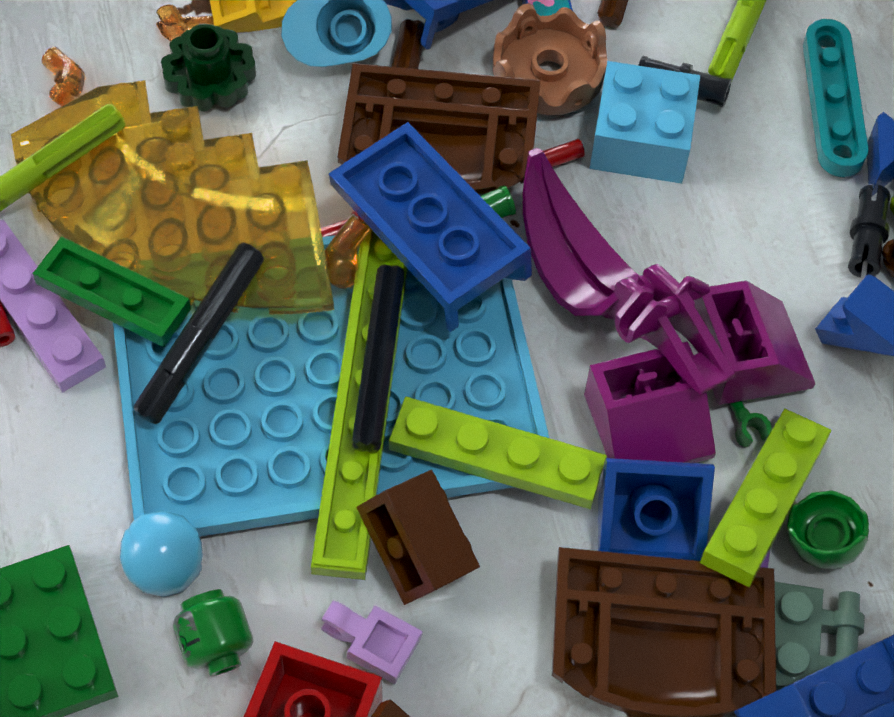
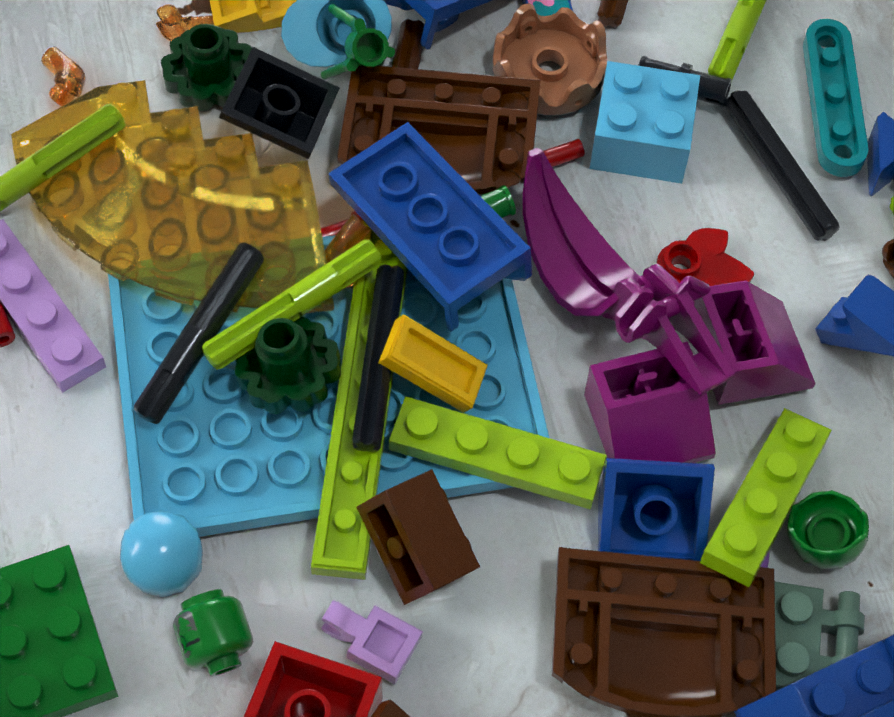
(112, 291): green plate -> none
(279, 103): none -> black slope
(289, 365): none -> dark green plant
(293, 302): none -> lime axle
(362, 47): none -> green plant
(433, 363): none -> yellow tile
(704, 258): none -> red plate
(749, 419): green hand -> none
(781, 165): none -> black axle
(869, 231): black pin -> none

